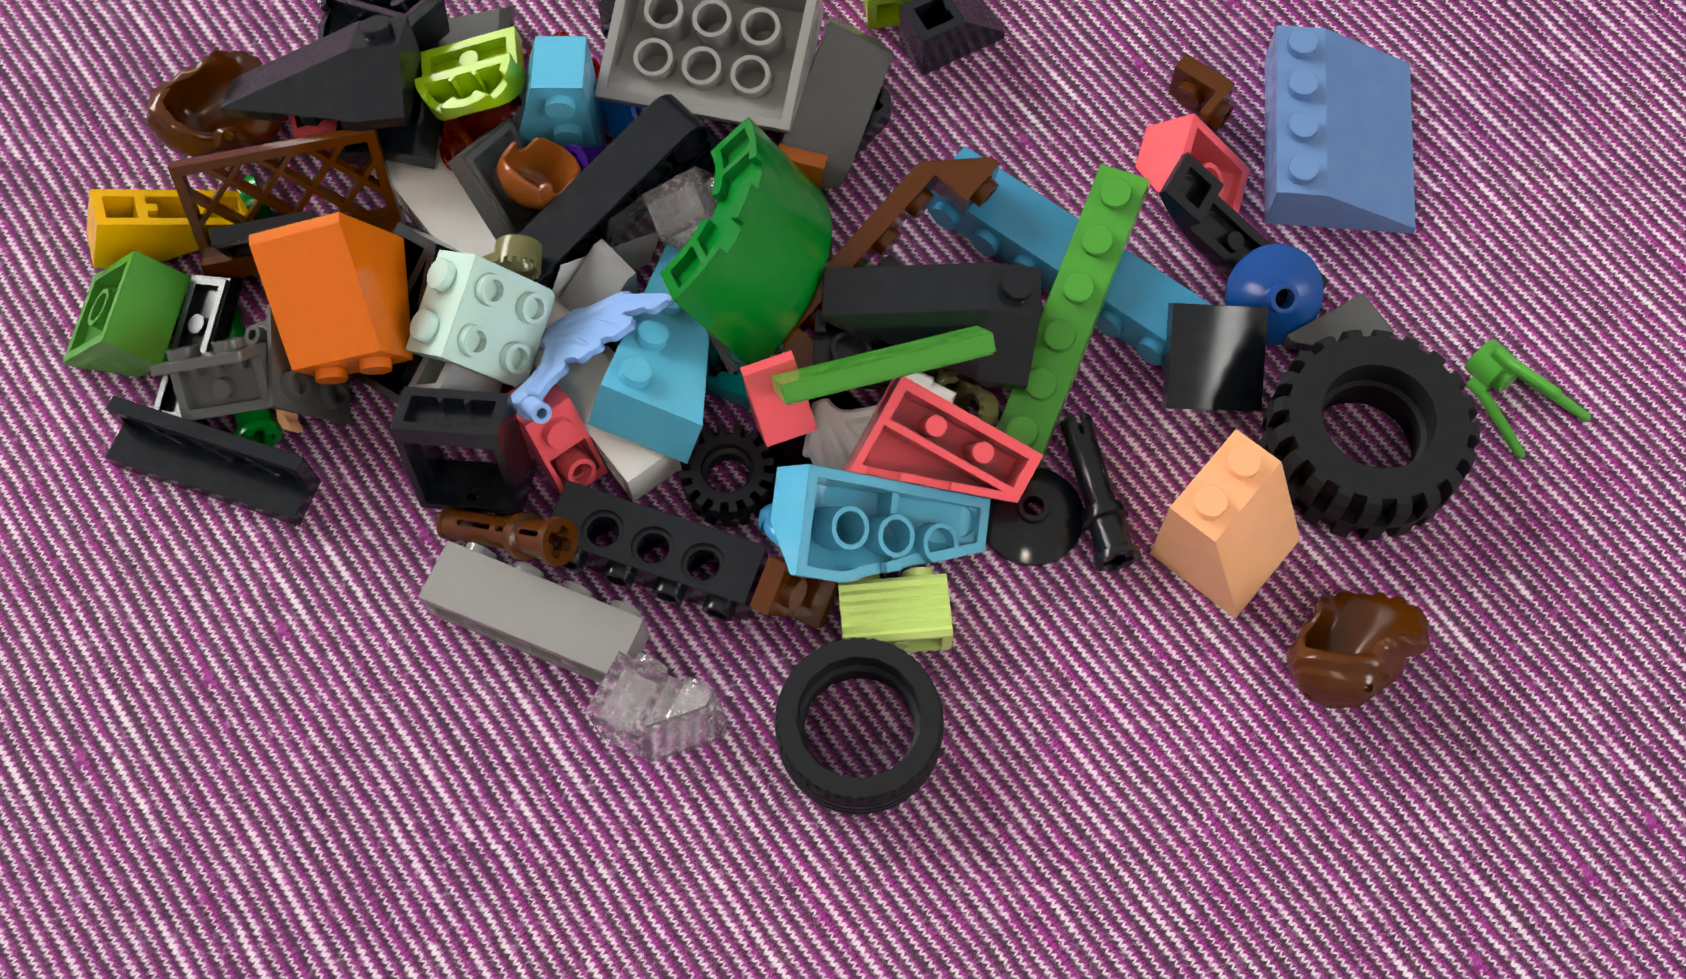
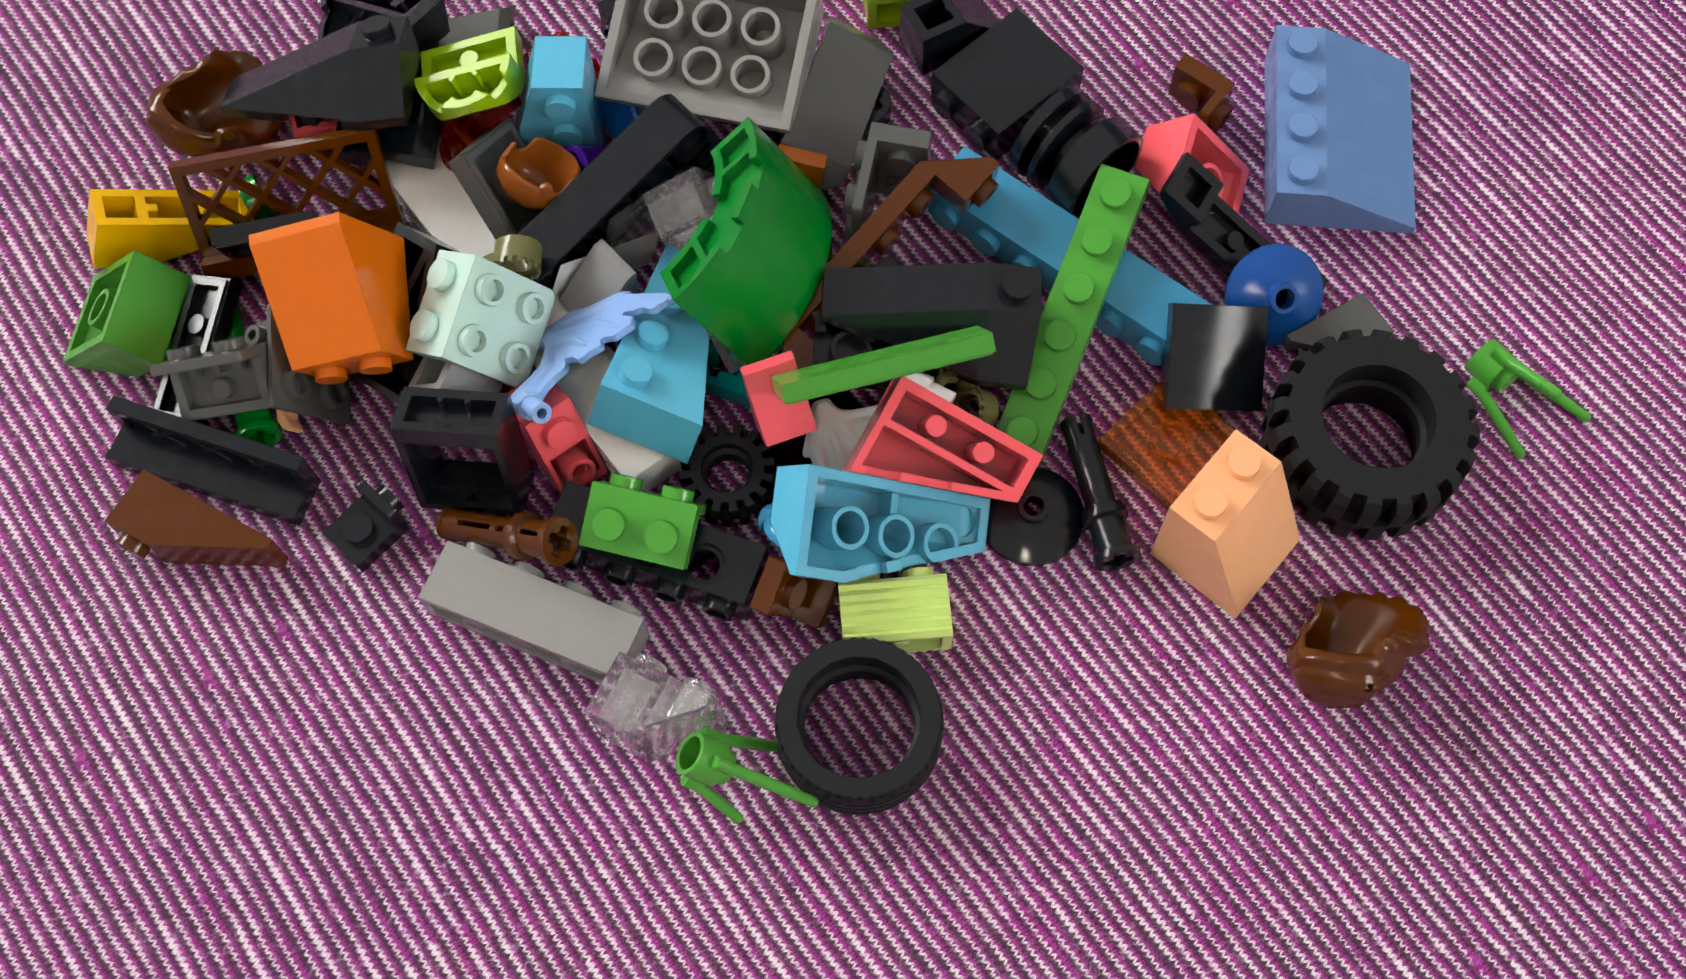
(185, 530): none -> reddish brown slope
(368, 526): none -> black bracket
(641, 522): none -> bright green bracket
(708, 761): none -> bright green plant
(881, 167): none -> dark grey bracket
(1002, 82): none -> black brick
(1068, 144): none -> black wheel
(1164, 445): none -> clear orange tile

